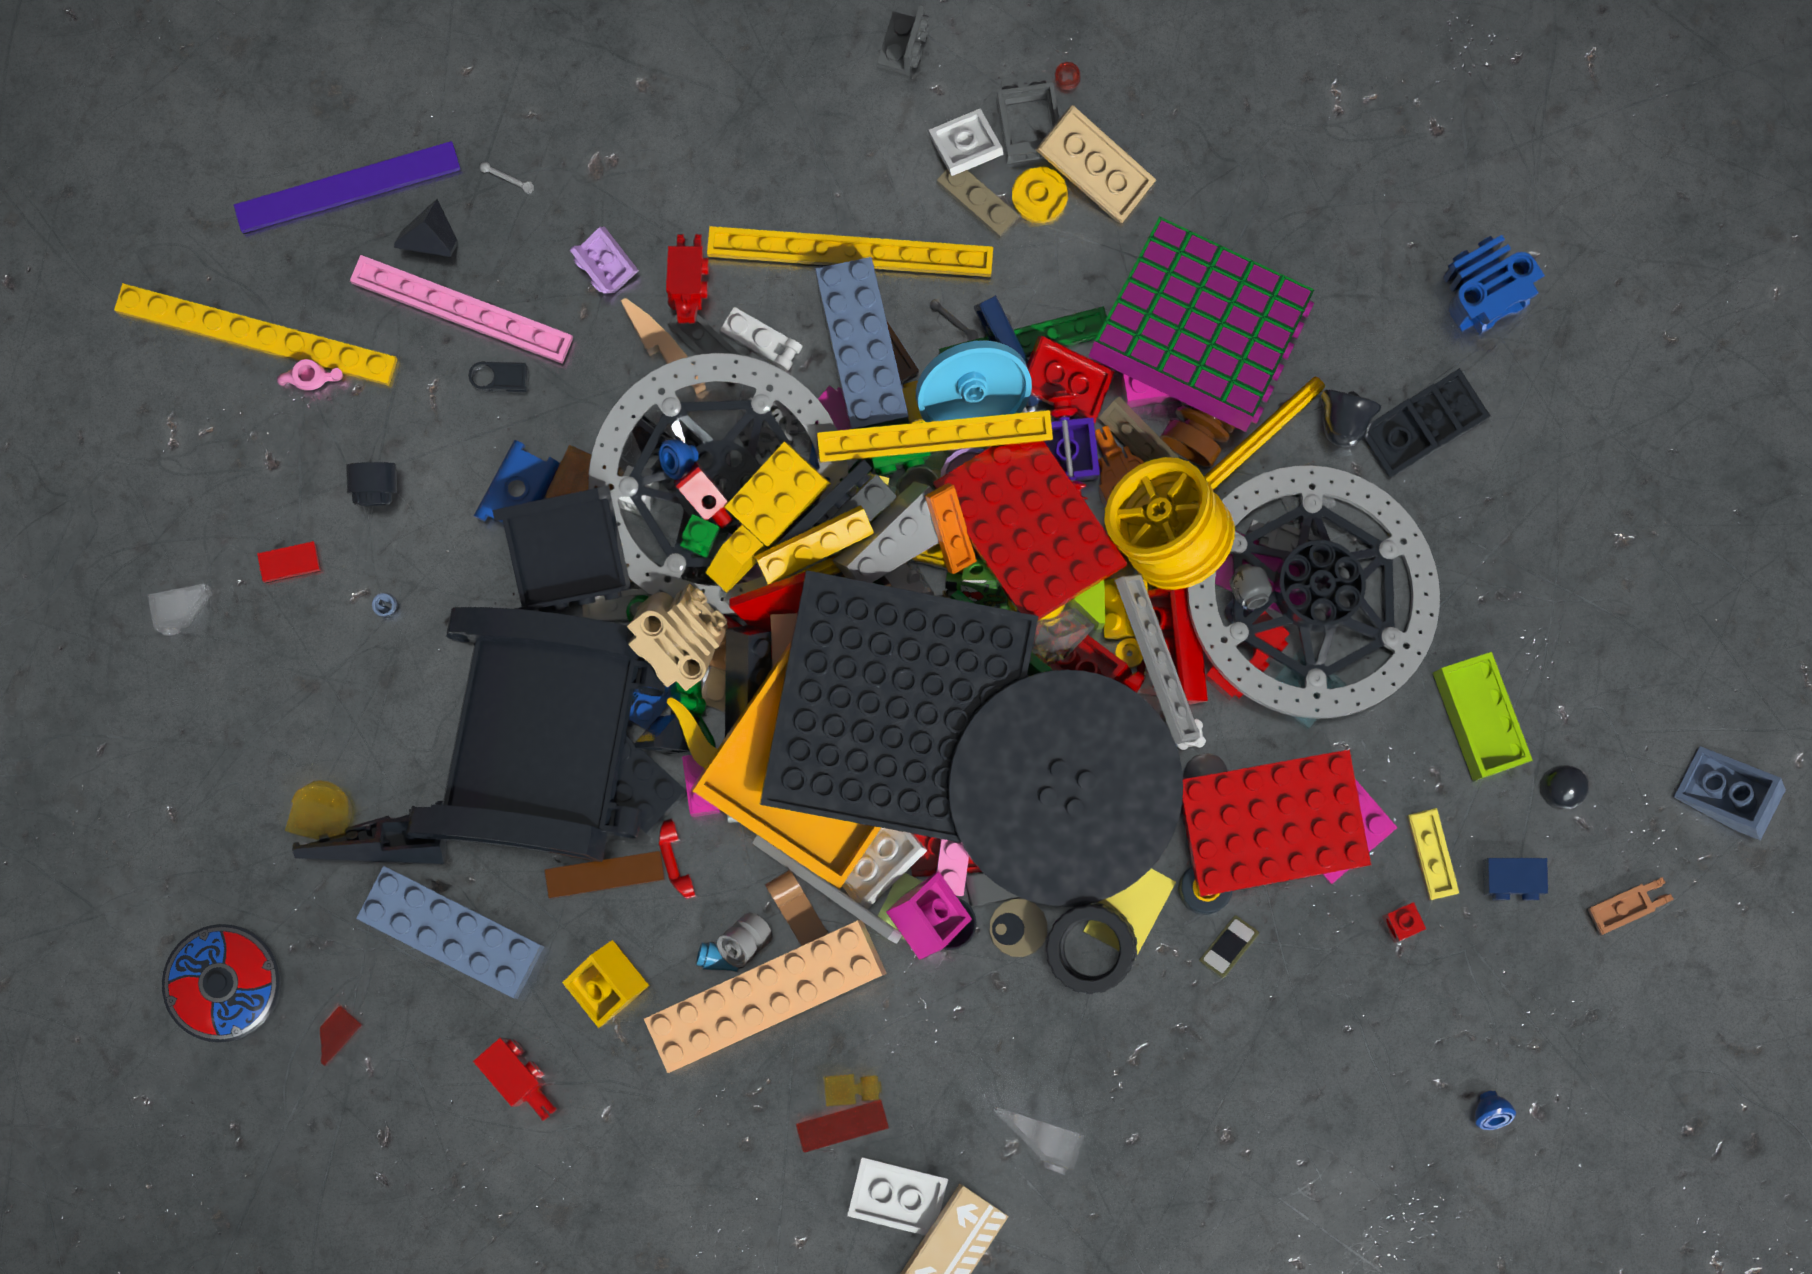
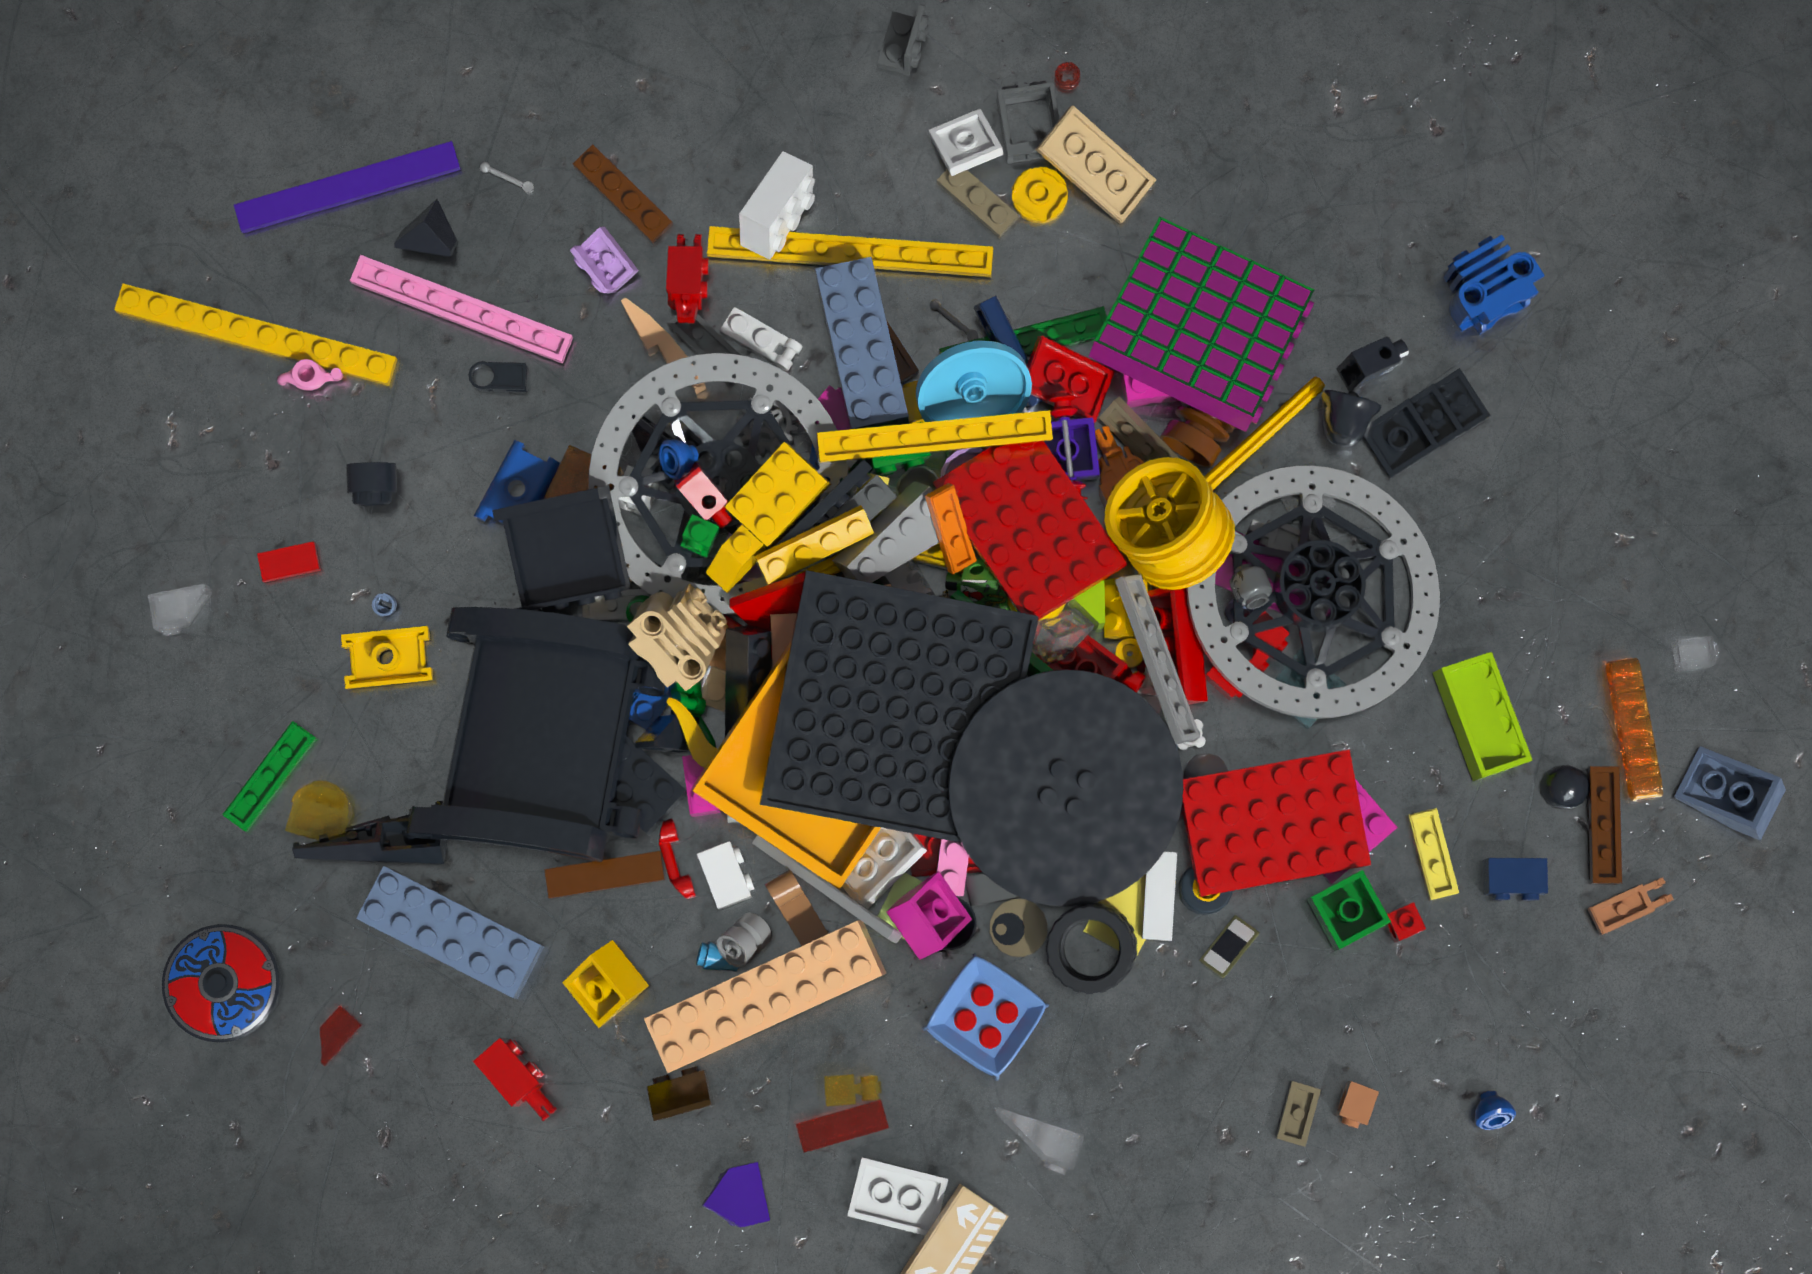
(269, 776): none -> green tile
(407, 662): none -> yellow piece
(622, 194): none -> reddish brown plate
(679, 1095): none -> dark brown slope
(725, 875): none -> white brick
(739, 1196): none -> dark purple slope
(777, 205): none -> white brick
(986, 1016): none -> medium blue piece
(1160, 899): none -> white tile
(1298, 1113): none -> dark tan plate
(1348, 910): none -> green brick
(1356, 1104): none -> nougat brick
(1371, 362): none -> black torso
(1605, 825): none -> reddish brown plate
(1634, 729): none -> clear orange beam
(1694, 653): none -> clear brick

